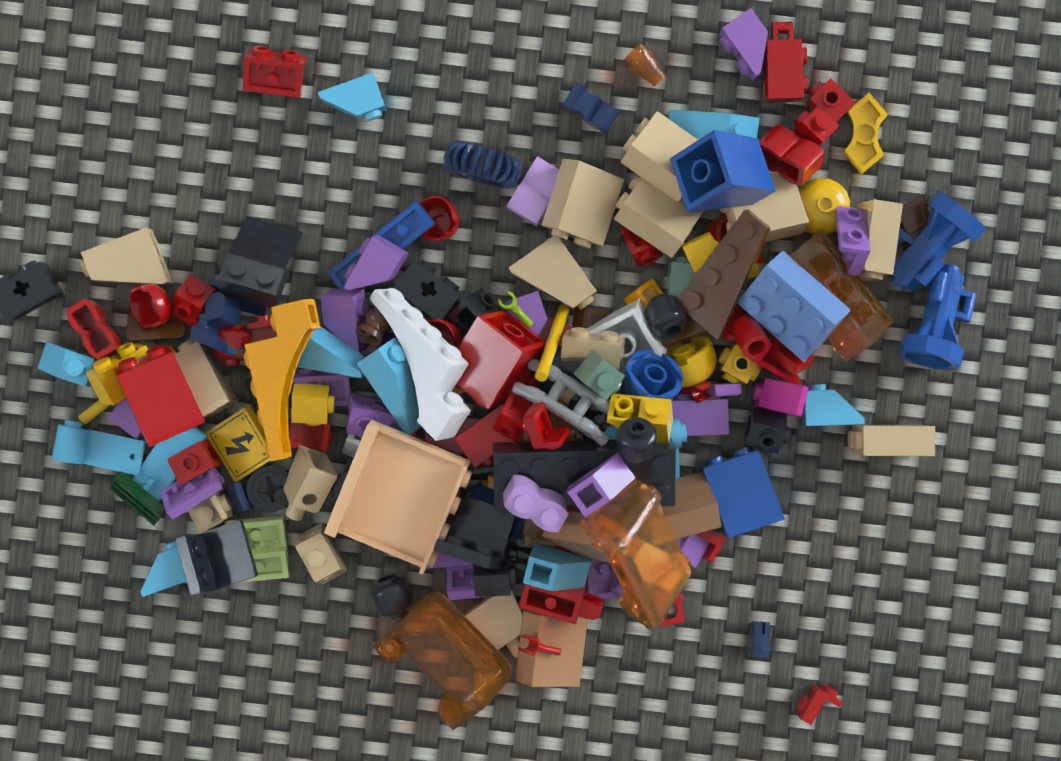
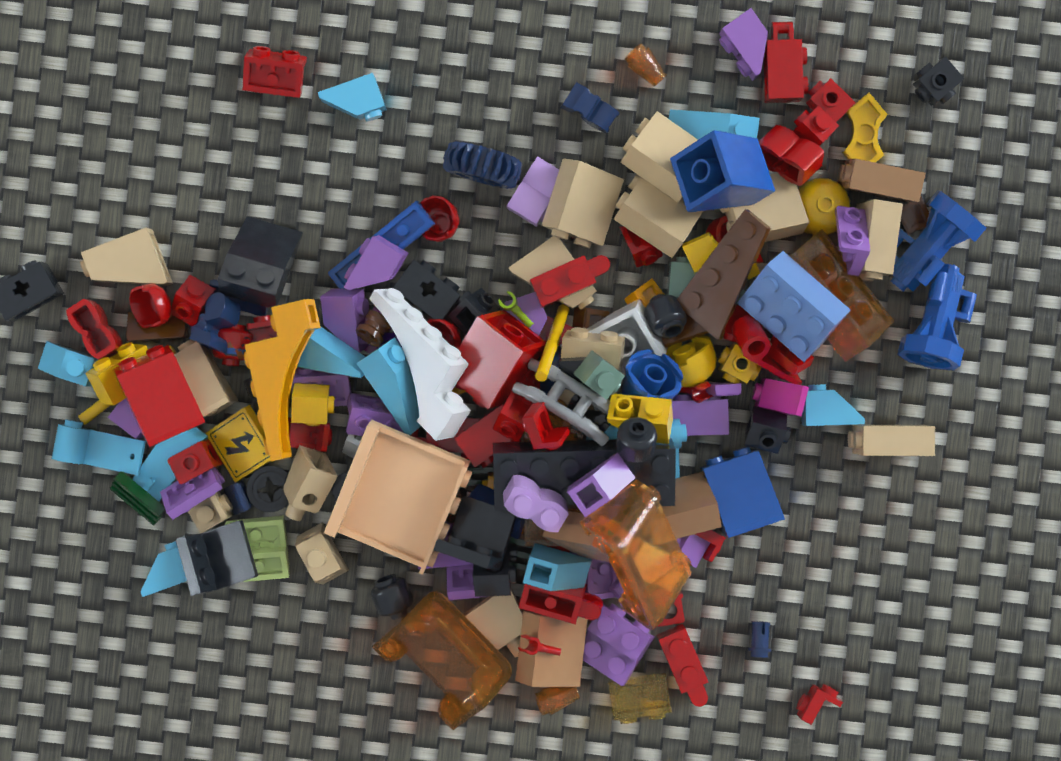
(555, 698): none -> clear orange cone
(568, 279): none -> red brick
(615, 644): none -> medium lavender plate
(640, 698): none -> clear yellow bracket
(684, 663): none -> red brick
(881, 180): none -> medium nougat brick
(937, 82): none -> black brick

